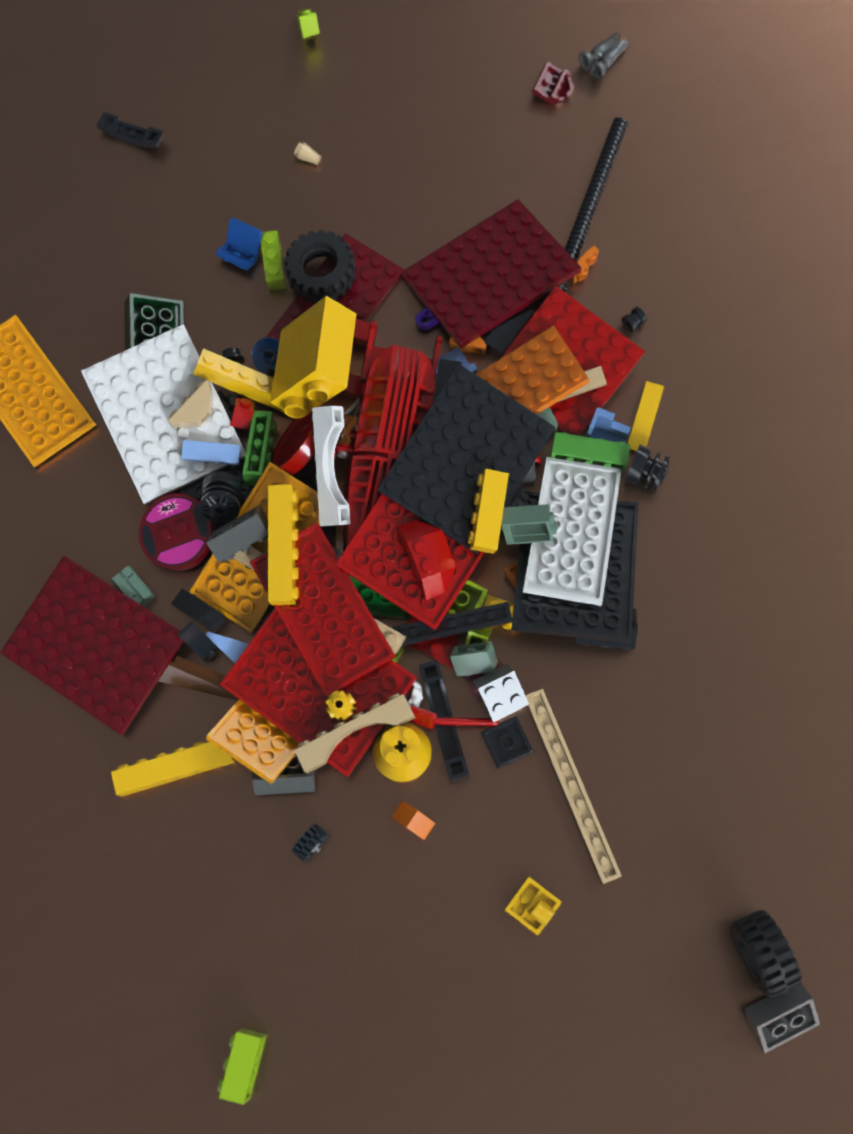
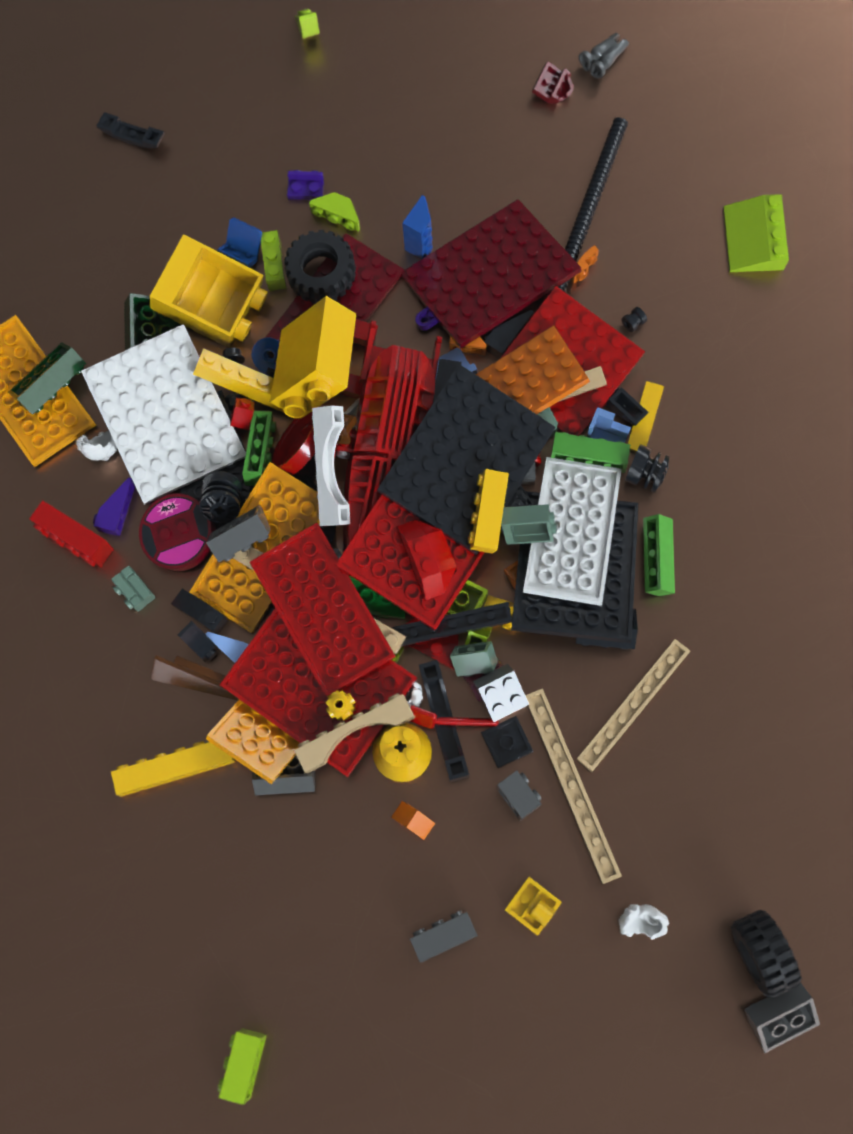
(47, 378): none -> slope
(71, 535): none -> red brick
(93, 645): dark red plate -> none
(98, 447): none -> white hair
(114, 511): none -> dark purple slope
(194, 409): tan slope -> none
(208, 292): none -> yellow brick
(211, 452): light blue tile -> none
(282, 545): yellow brick -> none
(305, 185): none -> dark purple bracket
(306, 153): tan cone -> none
(310, 842): black wheel -> none
(336, 209): none -> lime slope
(418, 230): none -> blue slope
(443, 936): none -> dark grey brick
(519, 795): none -> dark grey brick
(626, 407): none -> black slope
(633, 705): none -> tan plate
(643, 920): none -> white hair
(659, 555): none -> bright green brick
(756, 234): none -> lime slope

